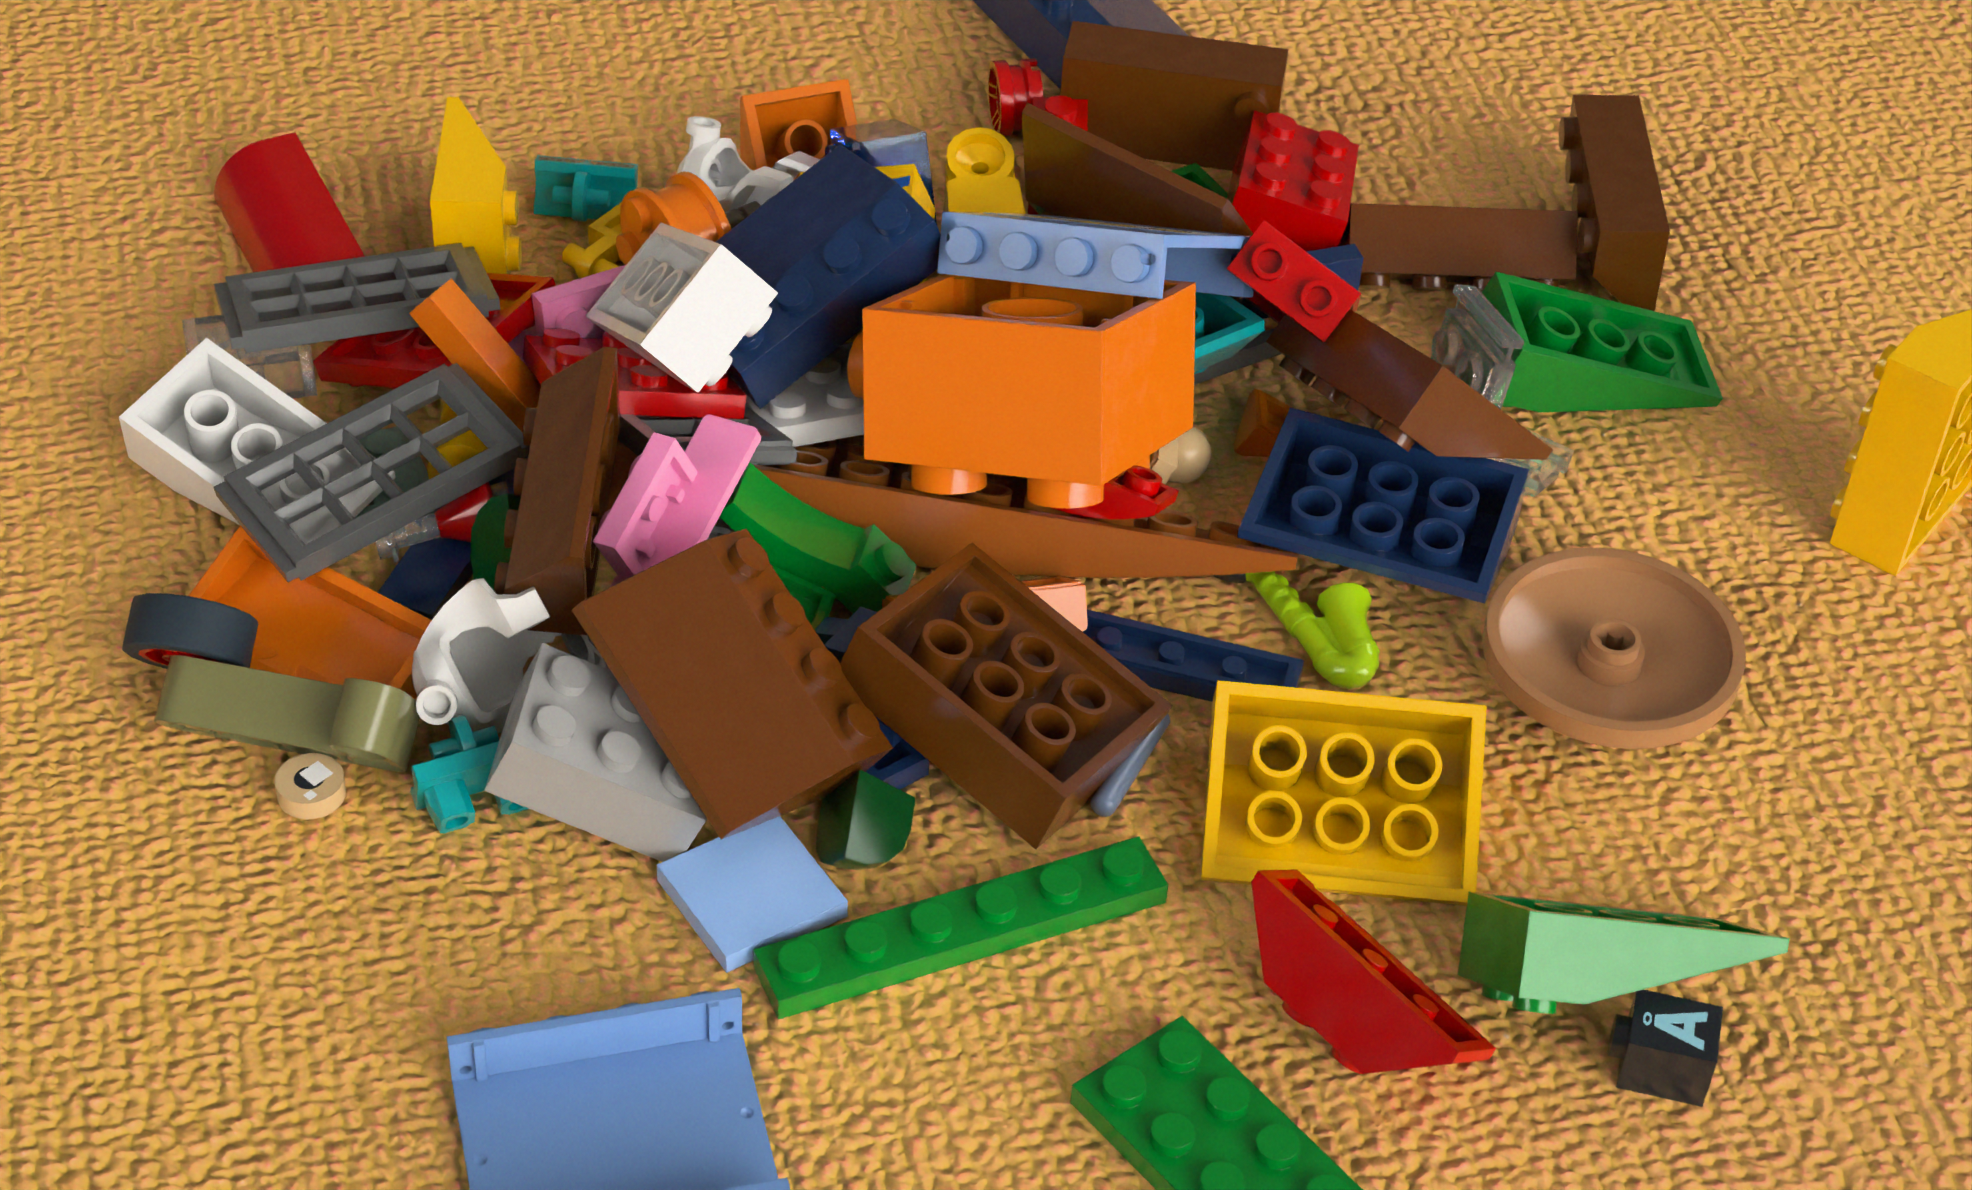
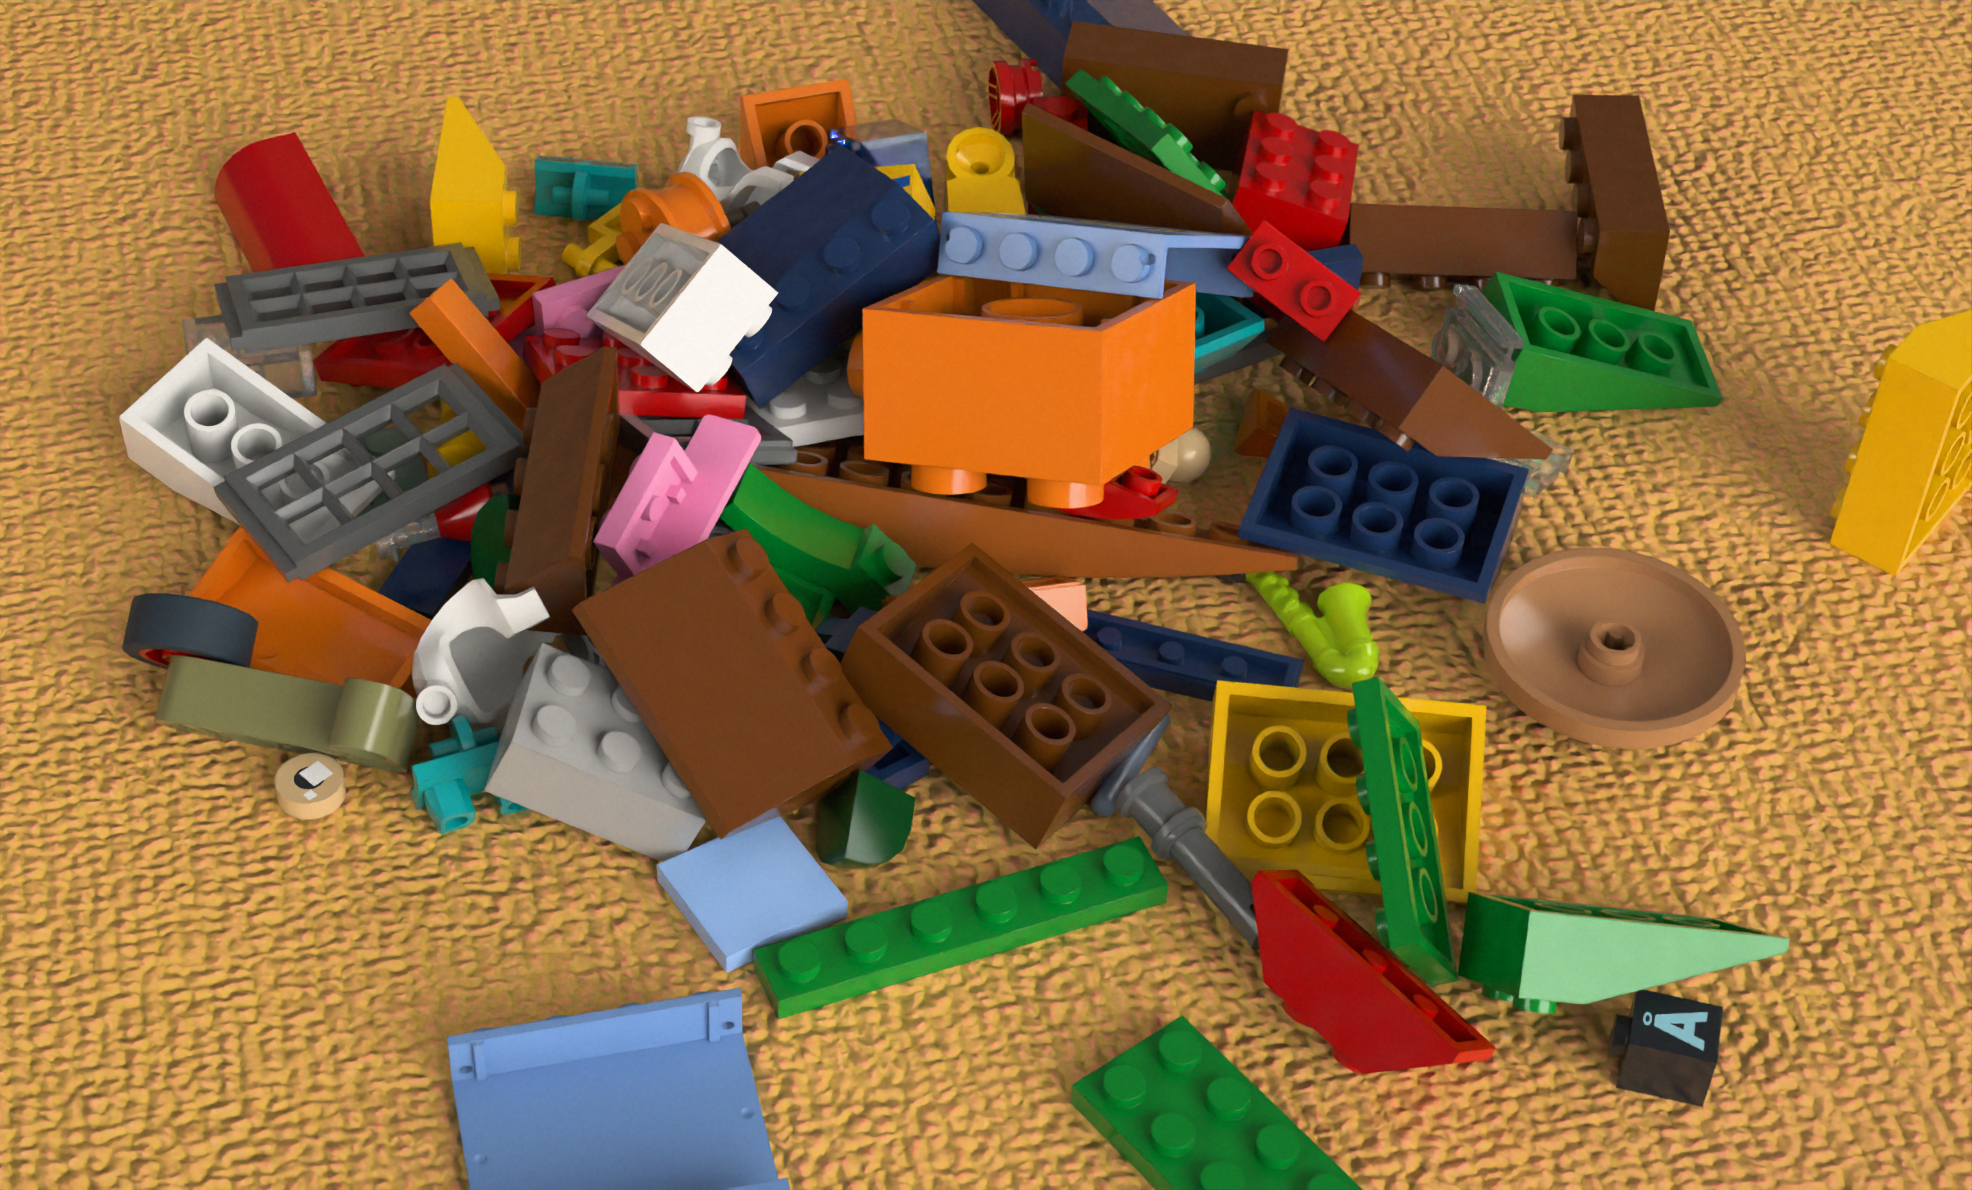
(1141, 130): none -> green plate
(1181, 836): none -> dark grey pin
(1405, 840): none -> green plate

